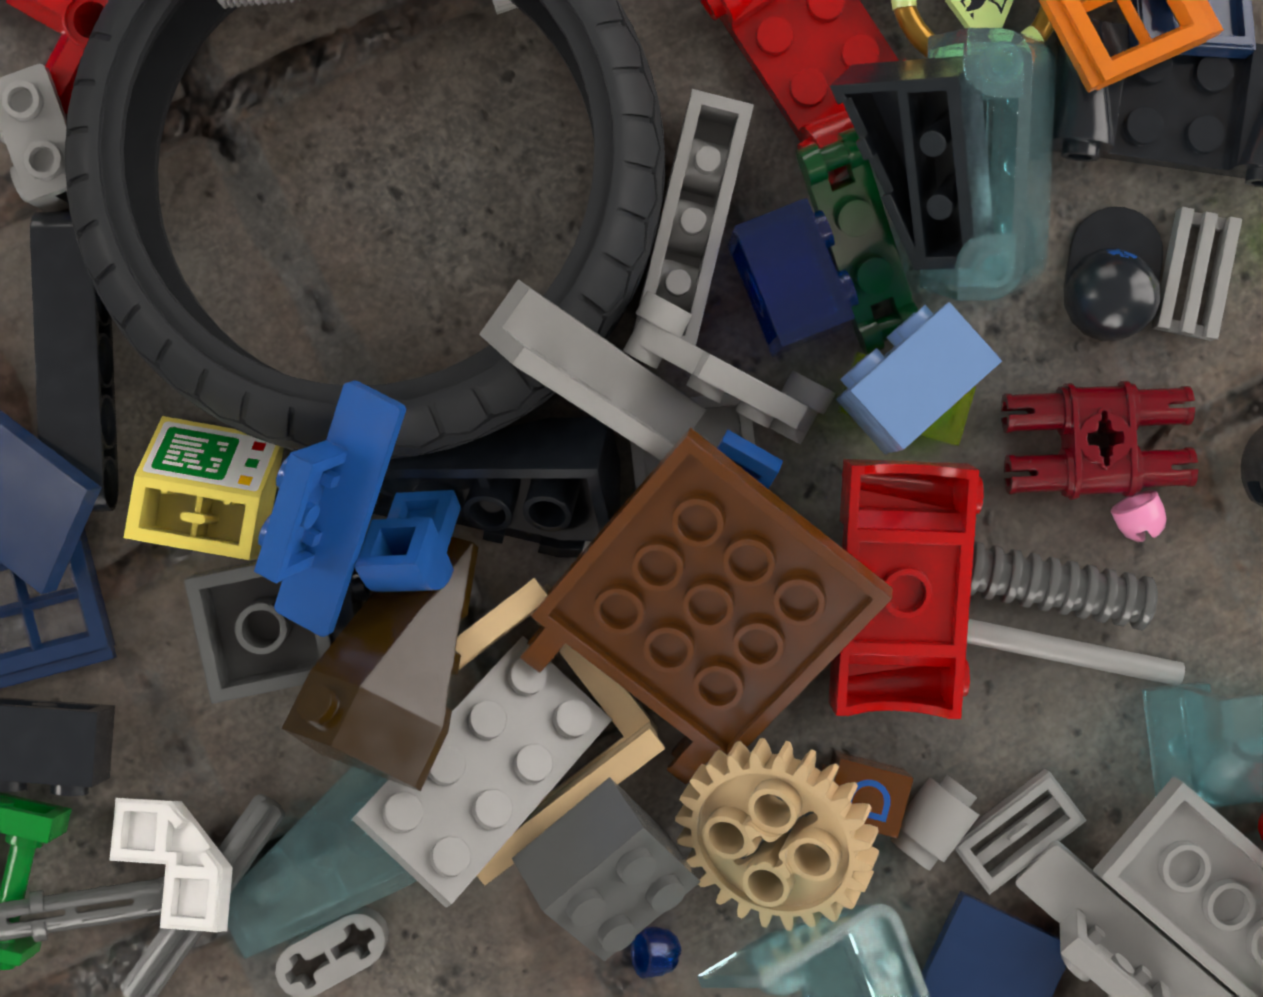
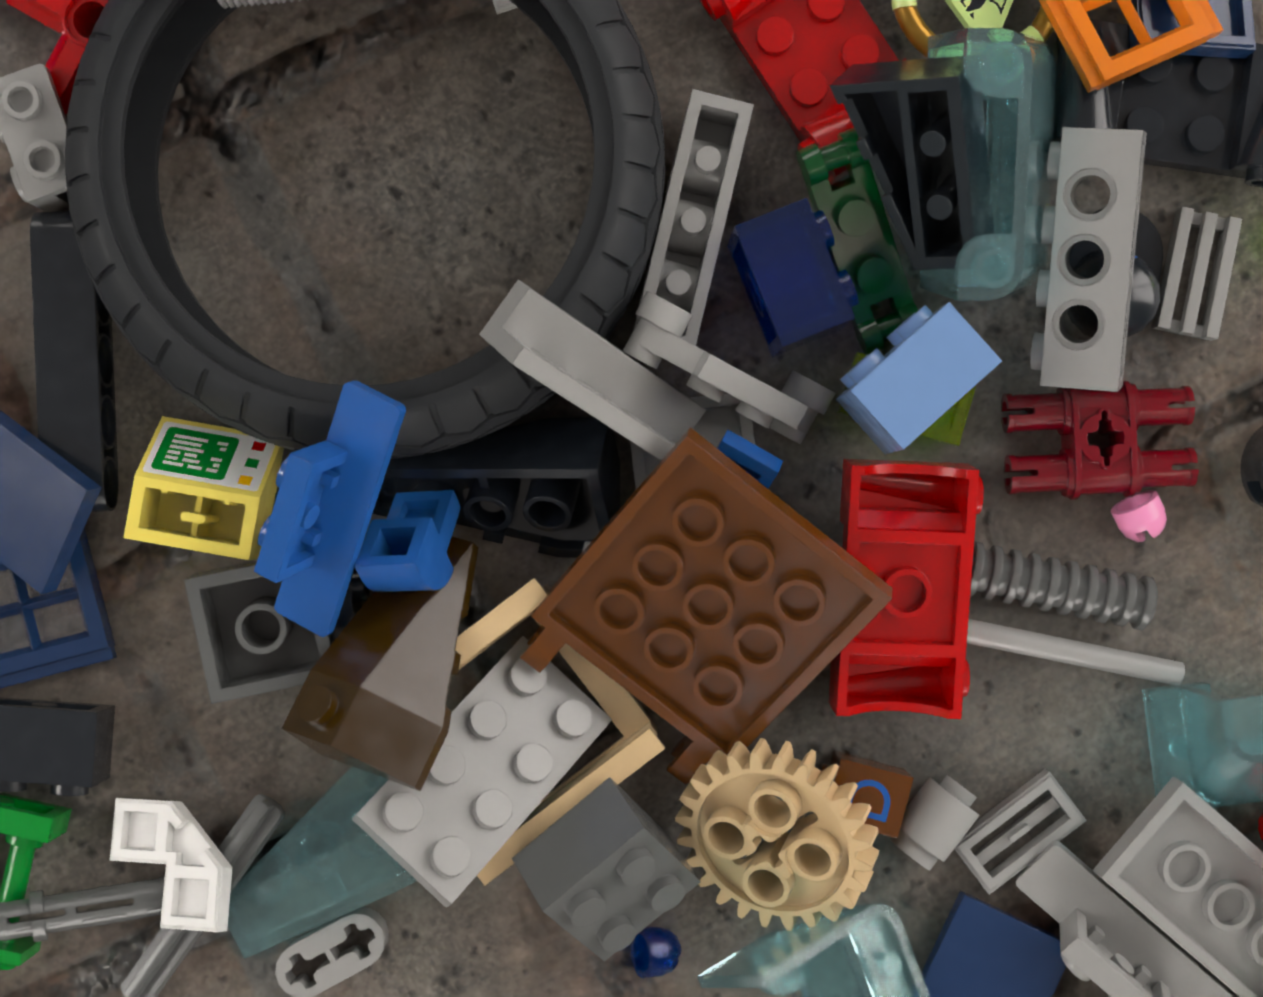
(1119, 160): none -> light grey brick

